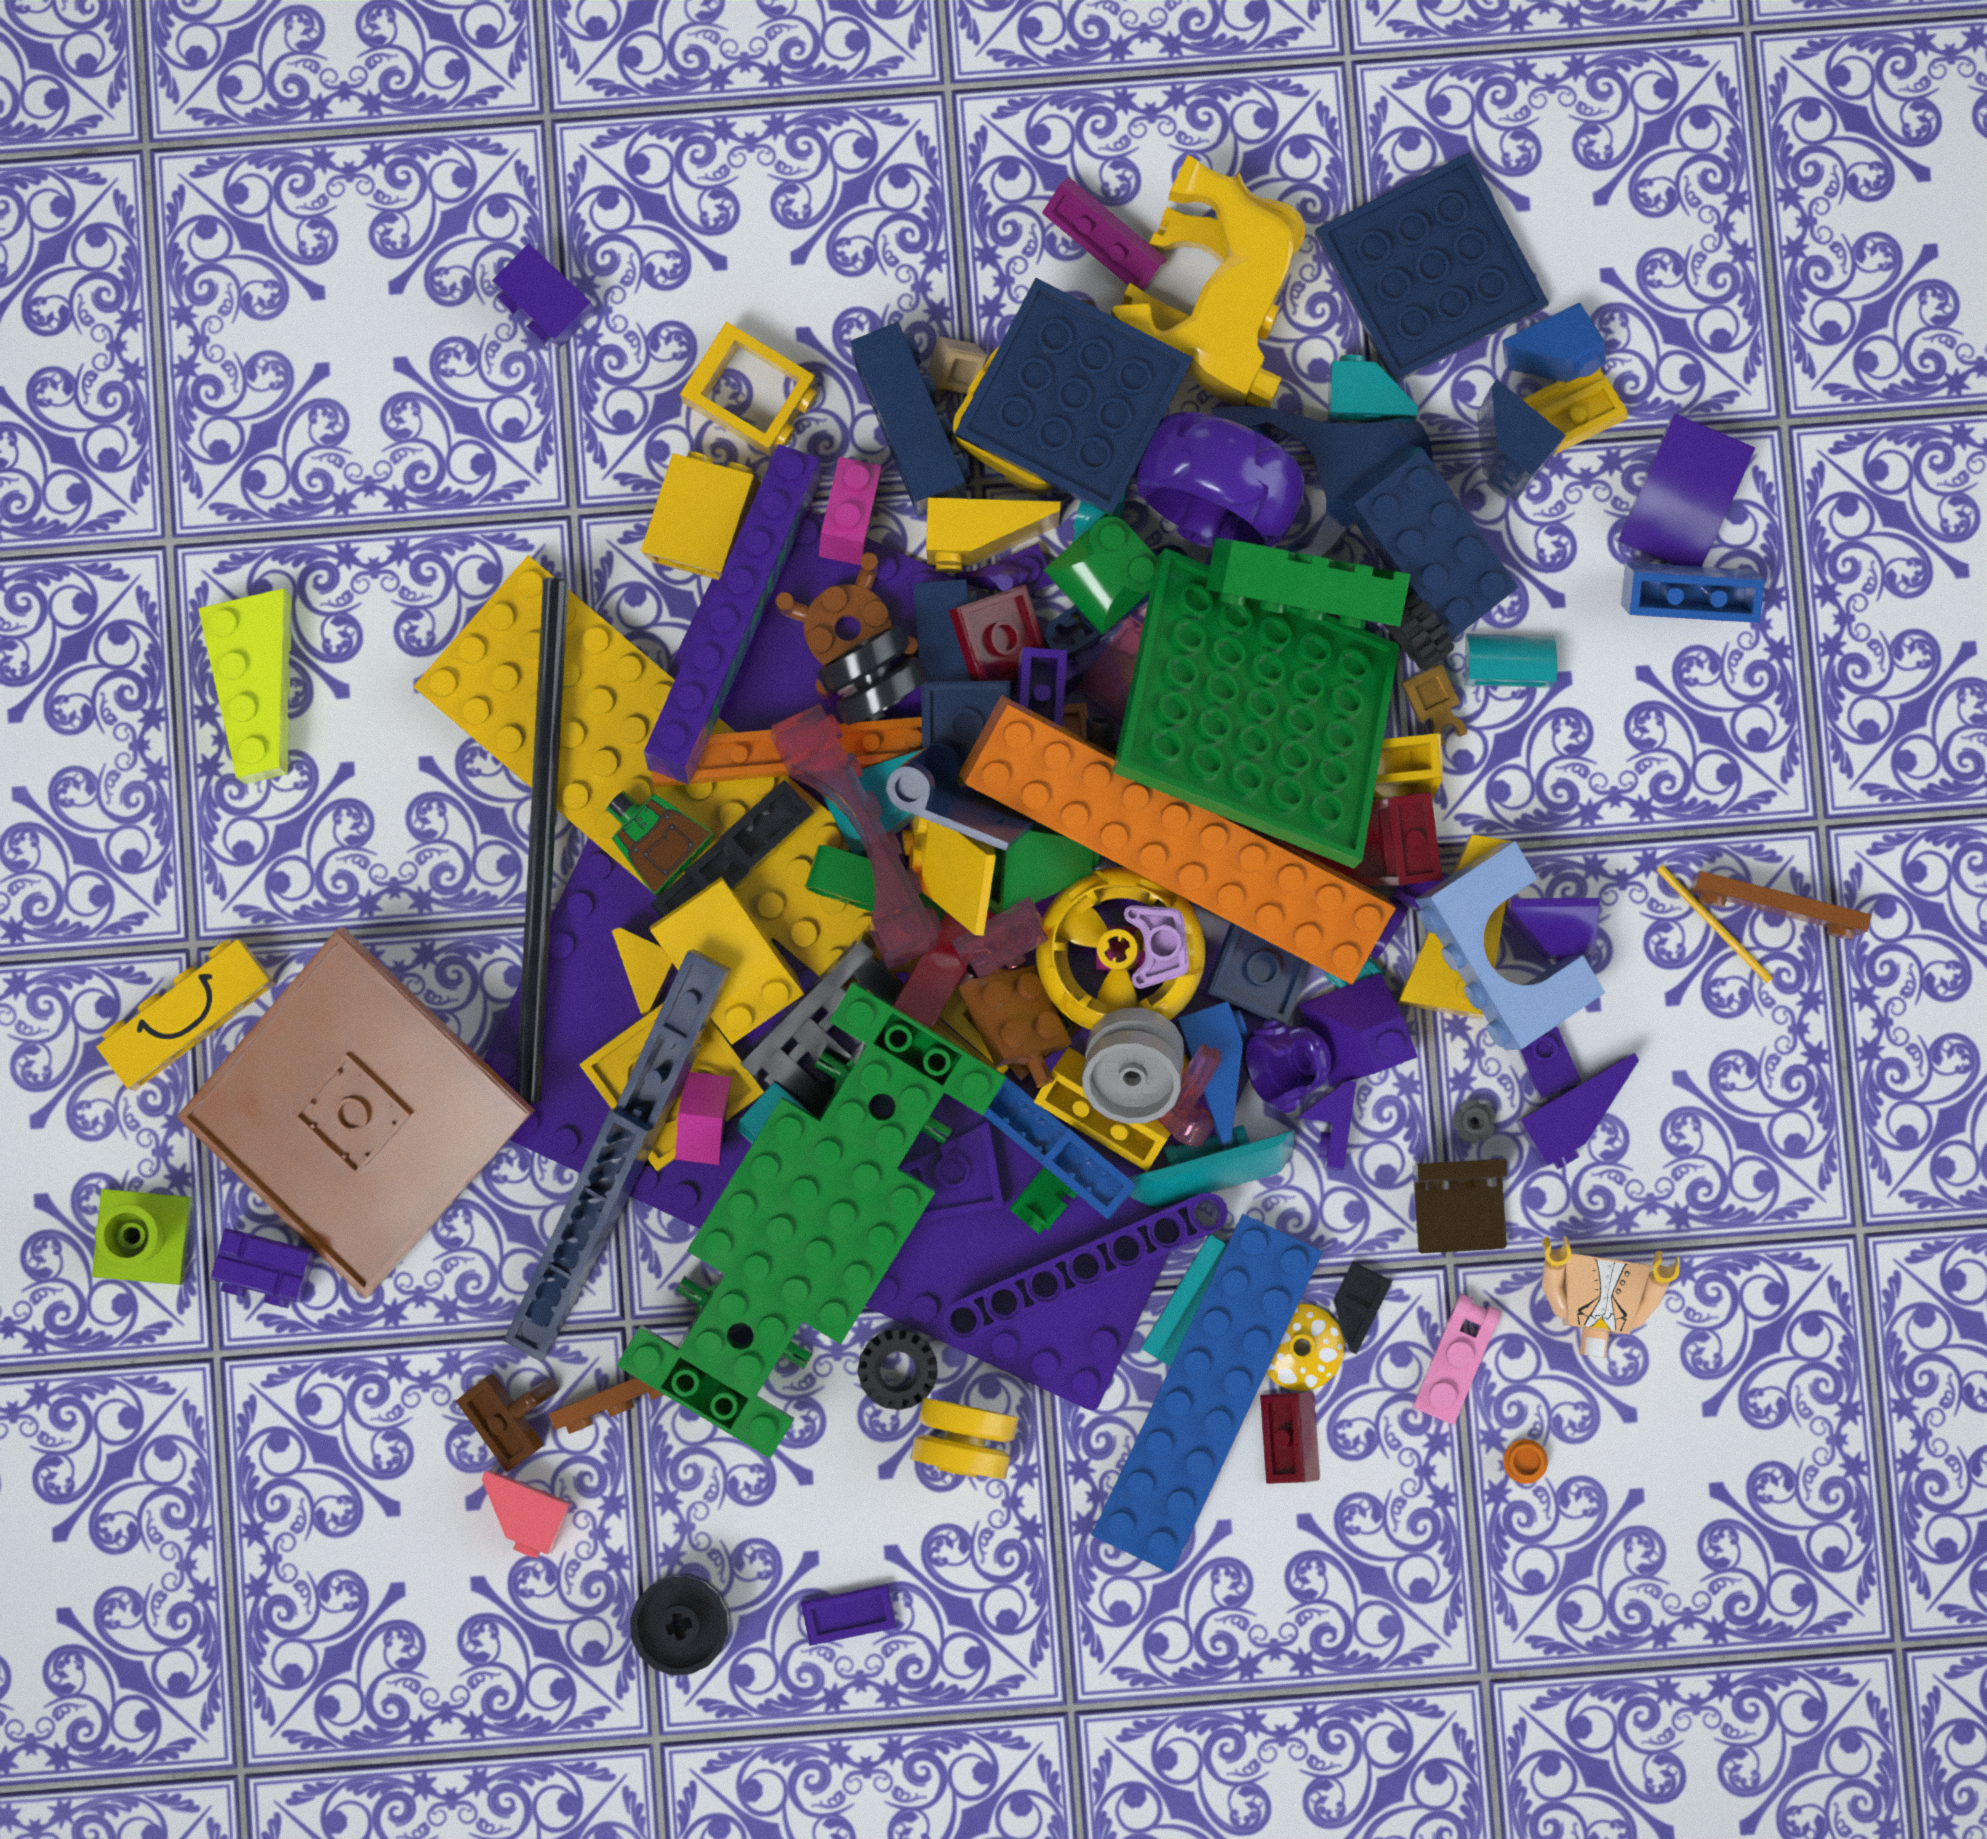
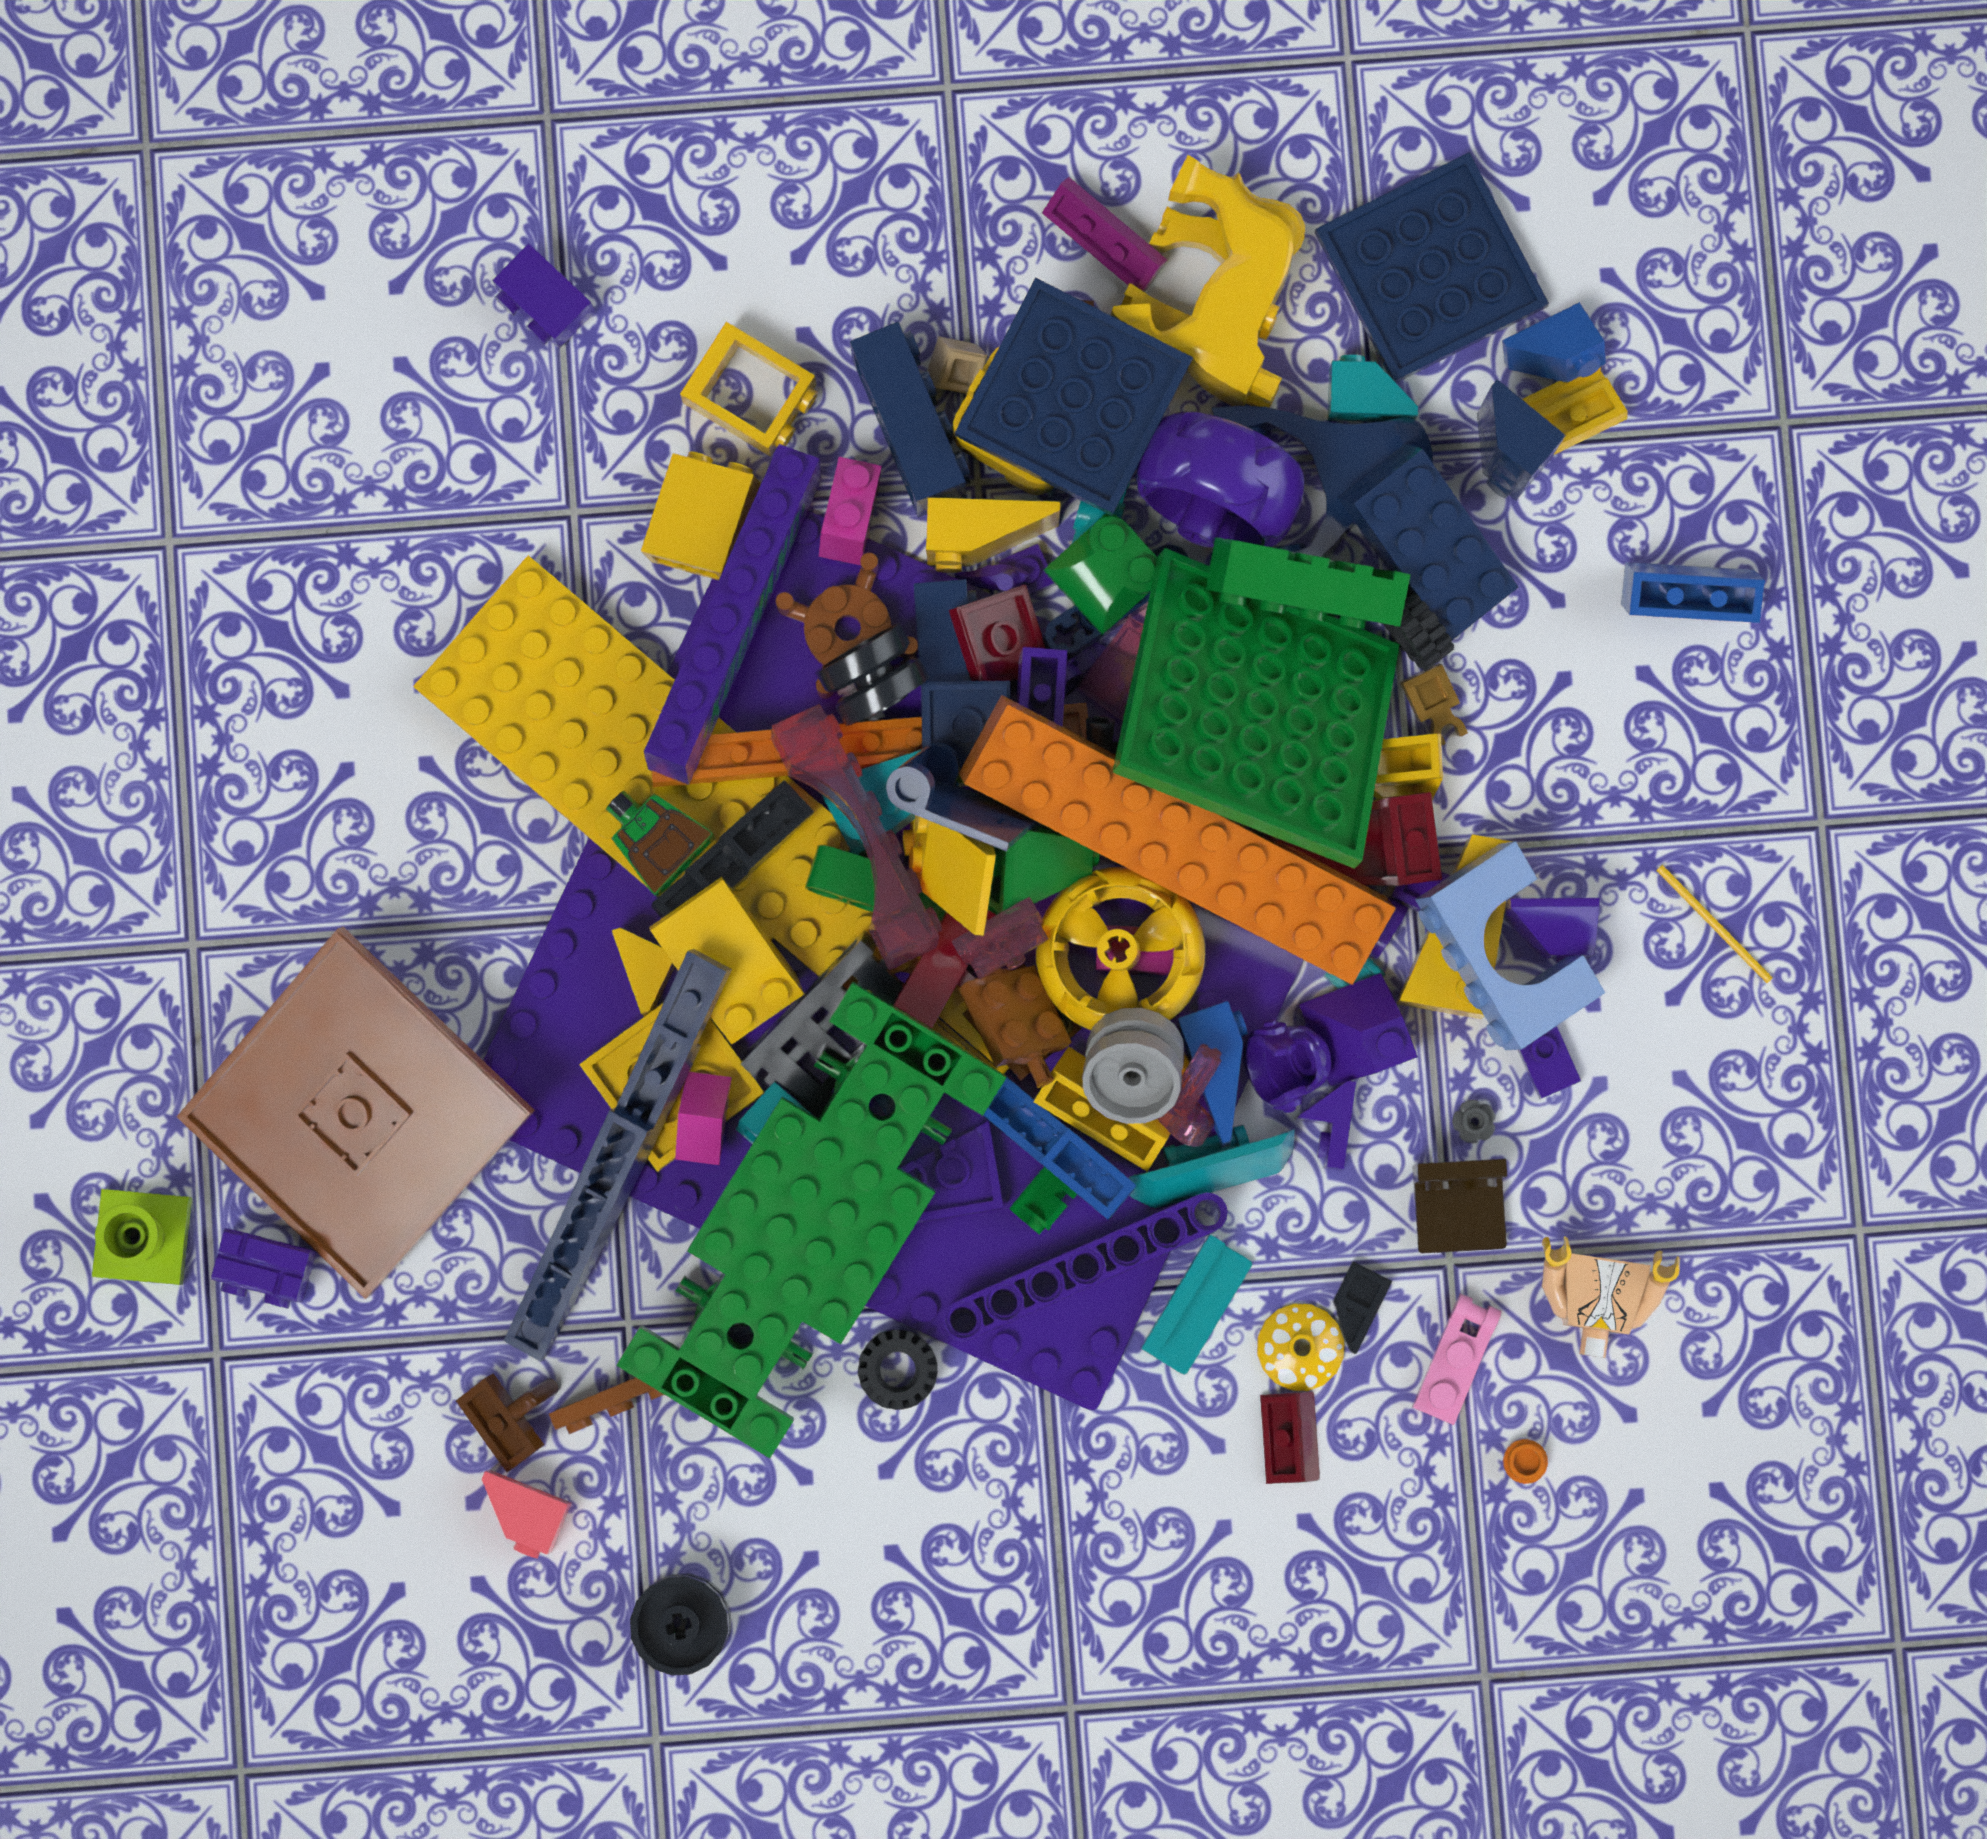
(185, 1014): yellow brick -> none
(250, 668): neon yellow wedge -> none
(541, 839): black axle -> none
(848, 1614): dark purple tile -> none
(964, 1438): yellow wheel -> none
(1163, 943): lavender piece -> none
(1206, 1393): blue plate -> none
(1257, 975): dark blue plate -> none
(1510, 660): teal brick -> none
(1571, 1118): dark purple slope -> none
(1685, 493): dark purple slope -> none
(1718, 890): dark orange plate -> none

